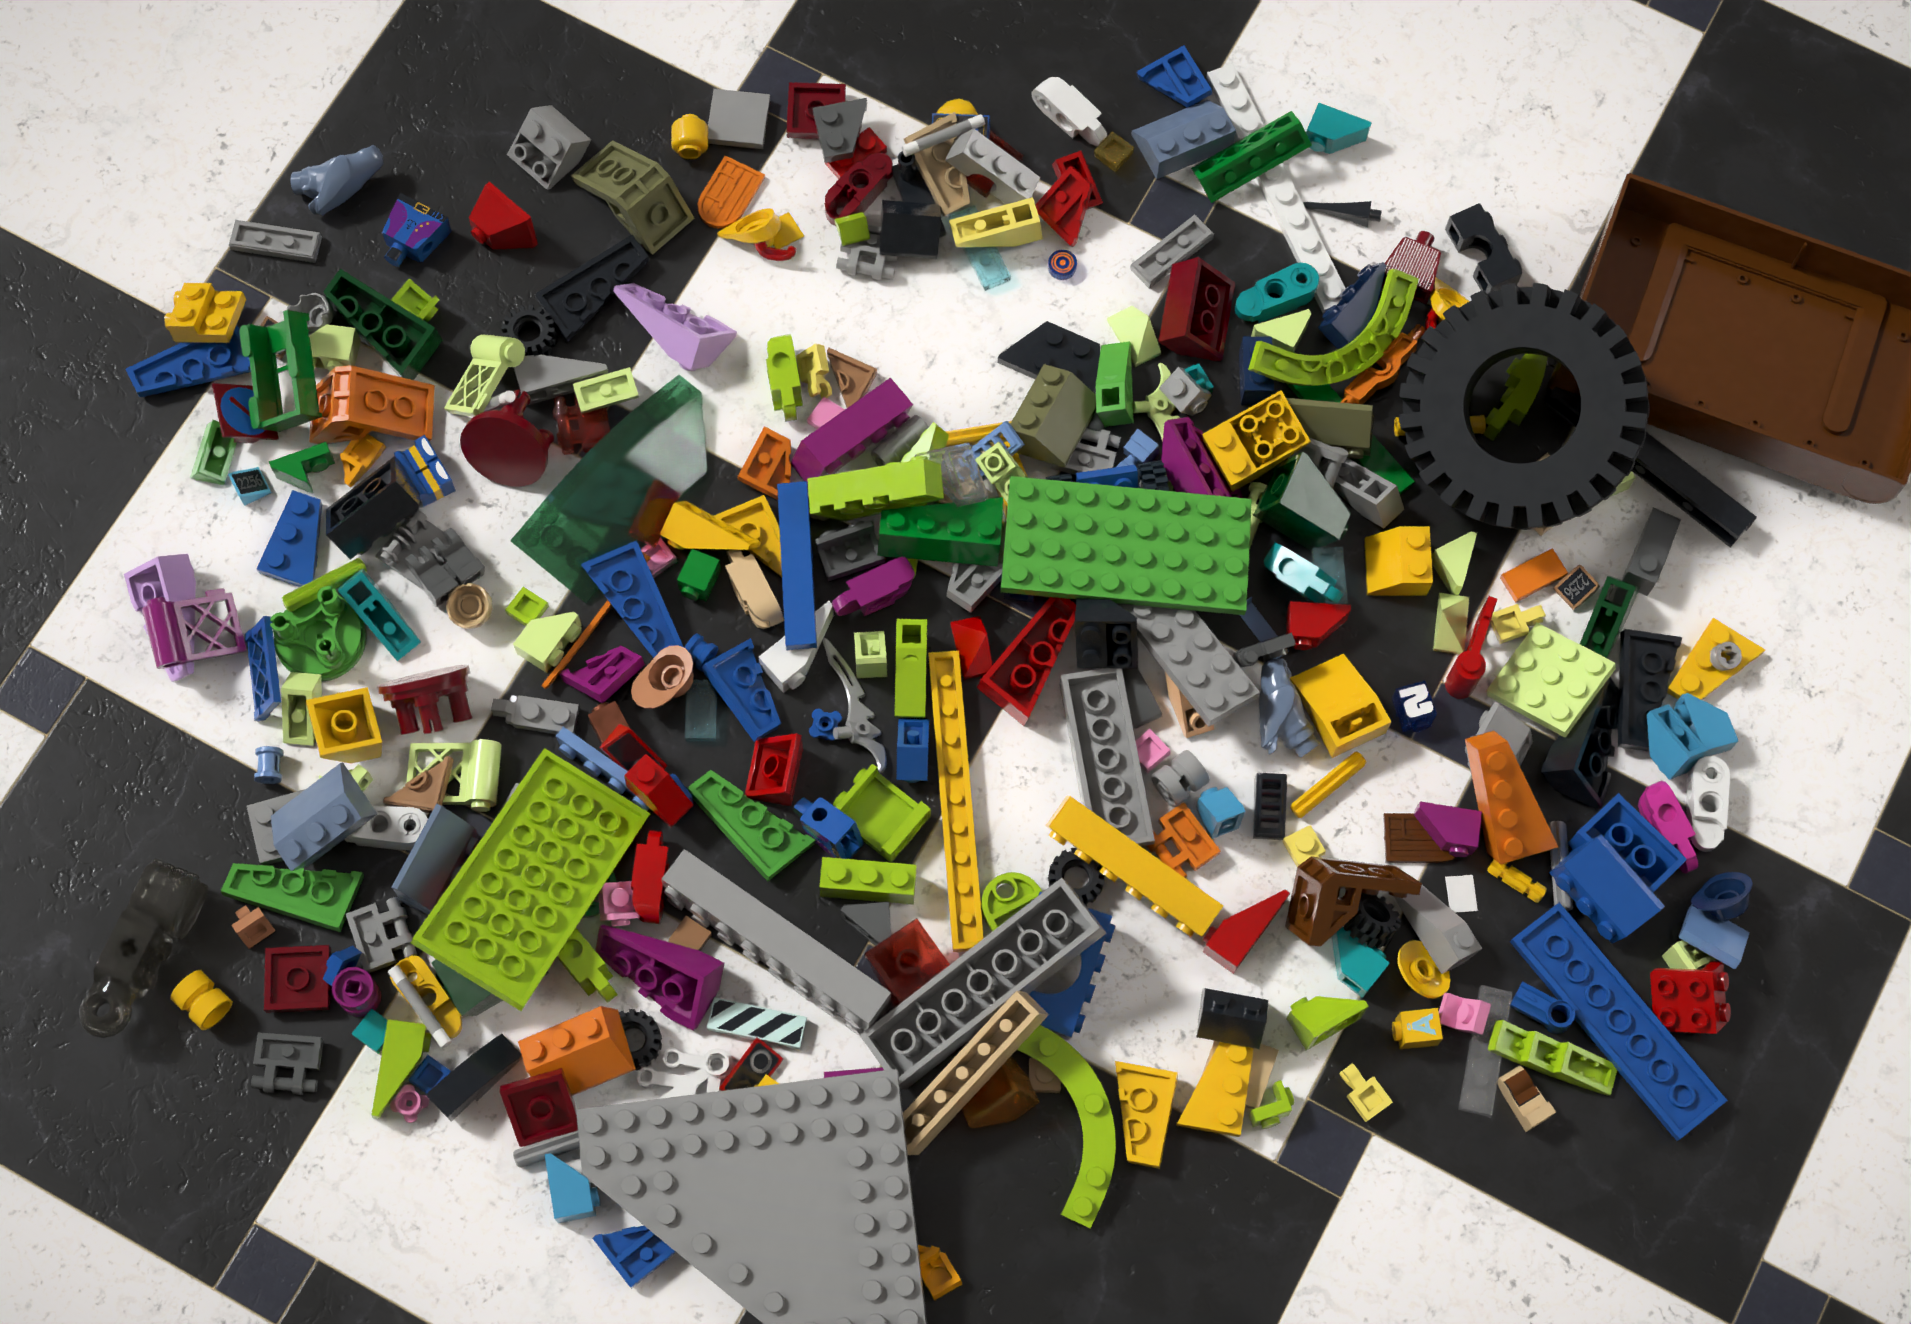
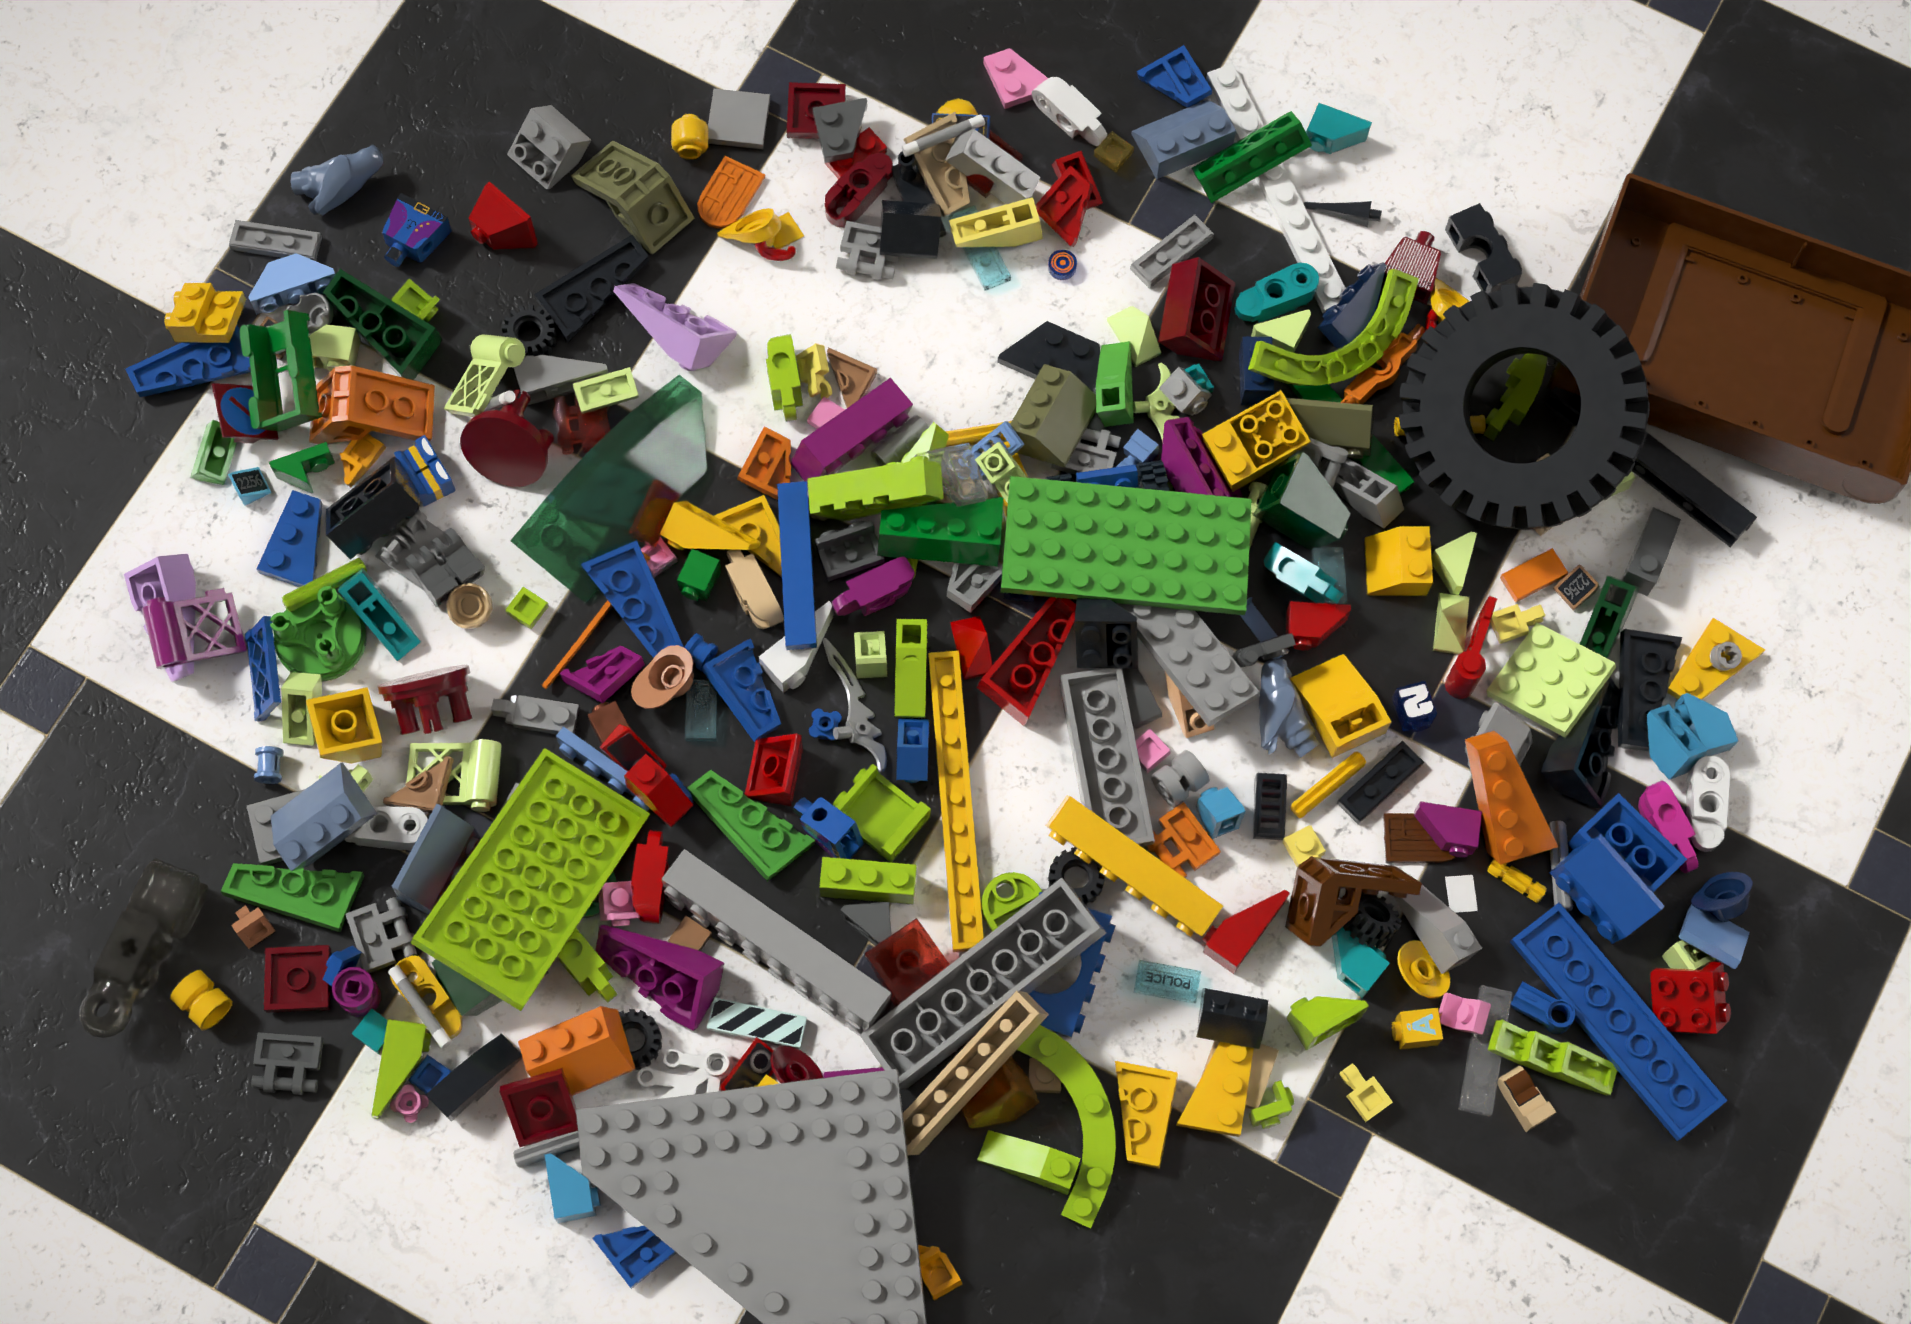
(287, 280): none -> light blue slope
(546, 638): yellowish green slope -> none
(793, 1065): none -> dark red dish
(852, 228): lime slope -> none
(1012, 77): none -> bright pink wing
(1030, 1161): none -> lime slope
(1167, 981): none -> clear light blue tile
(1380, 782): none -> black tile

